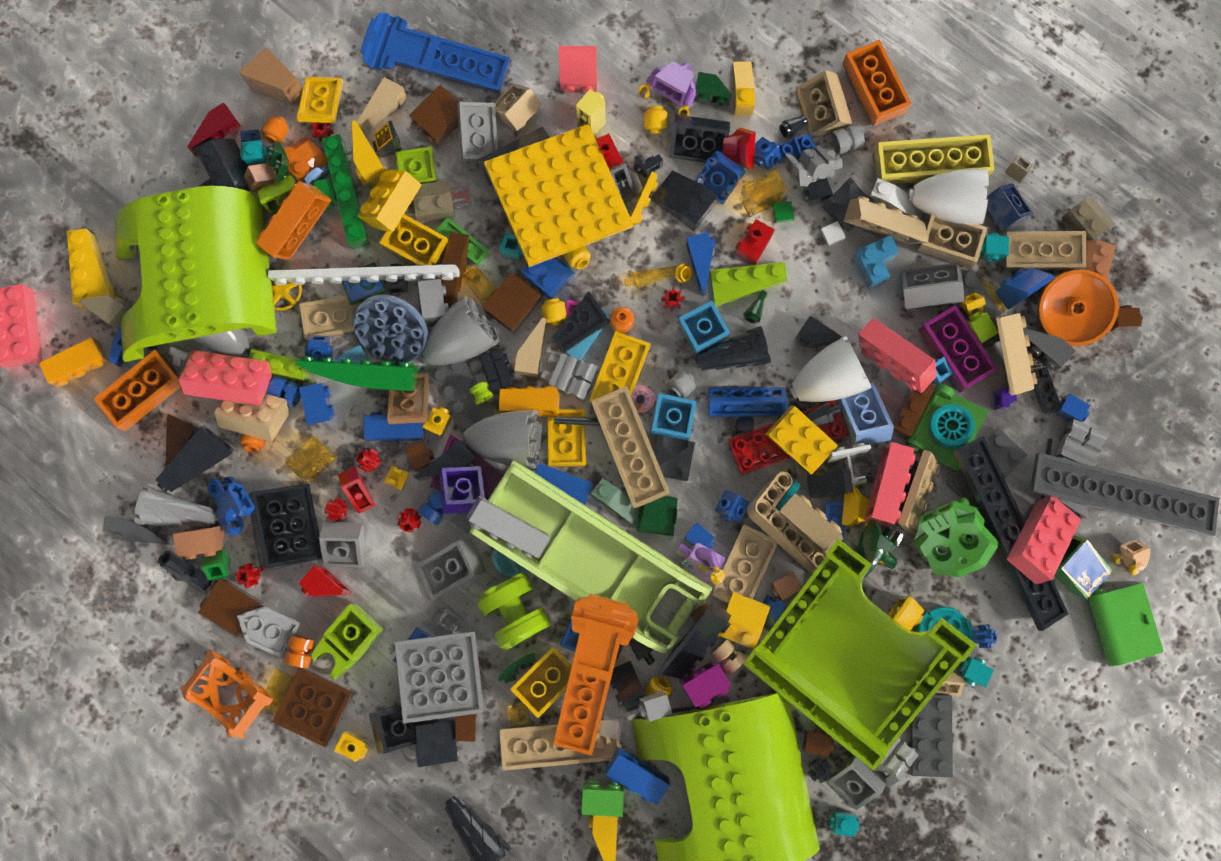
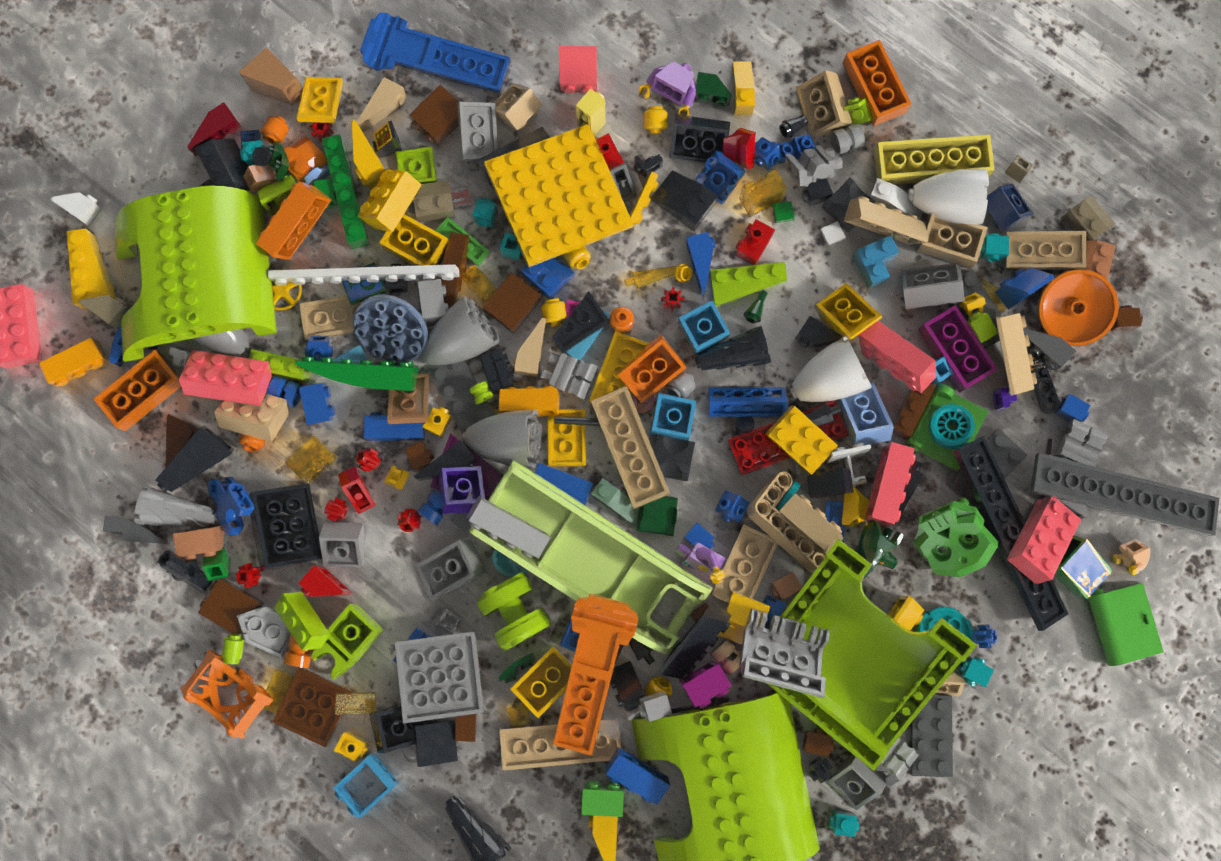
(79, 206): none -> white slope
(232, 648): none -> lime brick
(261, 156): none -> black piece
(302, 621): none -> lime brick
(355, 703): none -> clear yellow tile
(382, 773): none -> dark azure window
(485, 212): none -> teal brick
(652, 369): none -> orange slope
(782, 655): none -> light grey slope
(847, 312): none -> yellow slope
(858, 110): none -> lime bracket
(920, 487): tan plate -> none

